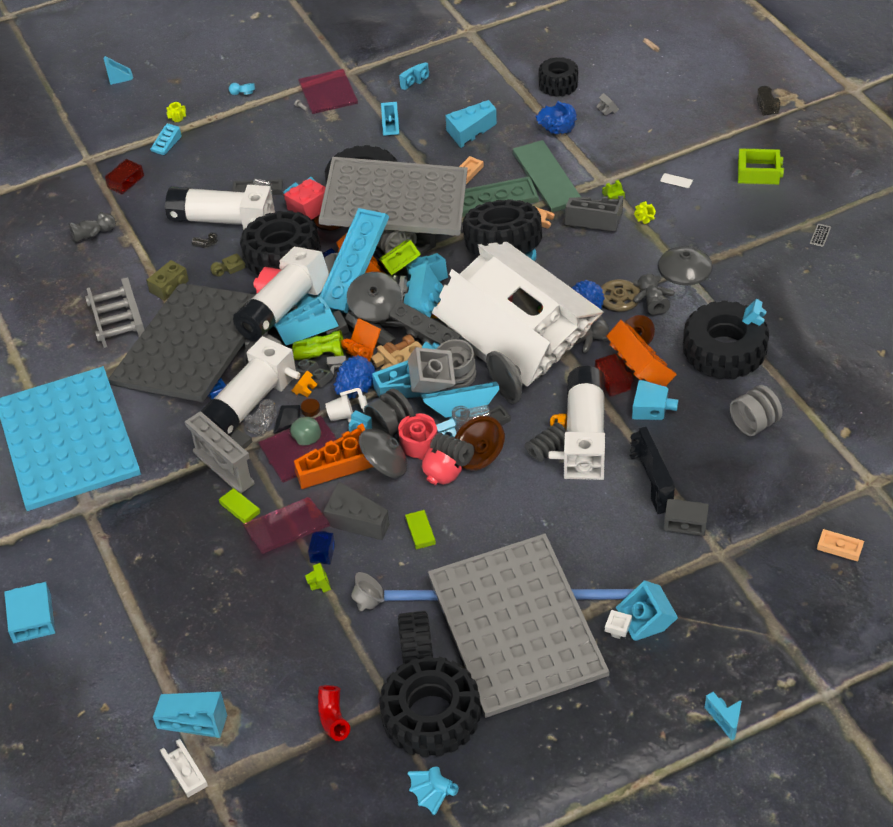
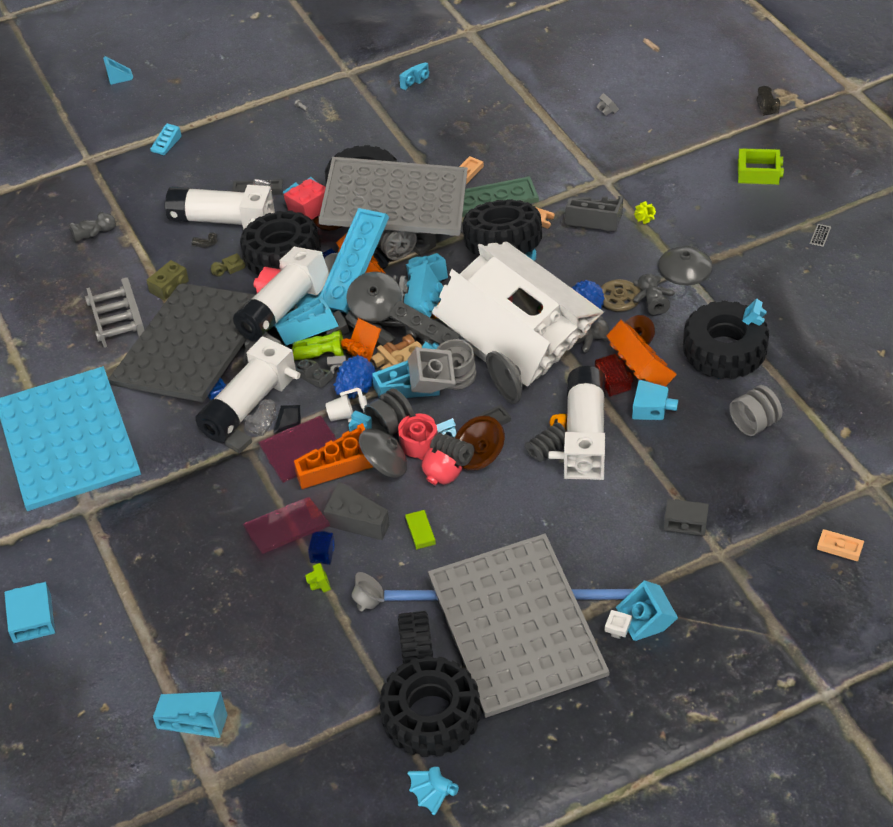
(124, 176): clear red brick -> none
(176, 111): neon yellow gear -> none
(184, 769): white hinge -> none
(220, 452): light grey fence -> none
(235, 88): medium azure plate -> none
(239, 506): lime tile -> none
(303, 383): light orange tile -> none
(305, 430): sand green hair -> none
(310, 407): reddish brown tile -> none
(328, 91): clear pink piece -> none
(330, 713): red cylinder -> none
(390, 118): medium azure slope -> none
(405, 252): lime window -> none
(462, 414): clear piece -> none
(469, 396): medium azure wedge -> none
(470, 121): medium azure wedge -> none
(546, 175): sand green tile -> none
(557, 119): blue piece -> none
(558, 76): black tyre -> none
(614, 190): lime tile -> none
(661, 482): black piece -> none
(676, 180): white sticker -> none
(725, 717): medium azure slope -> none

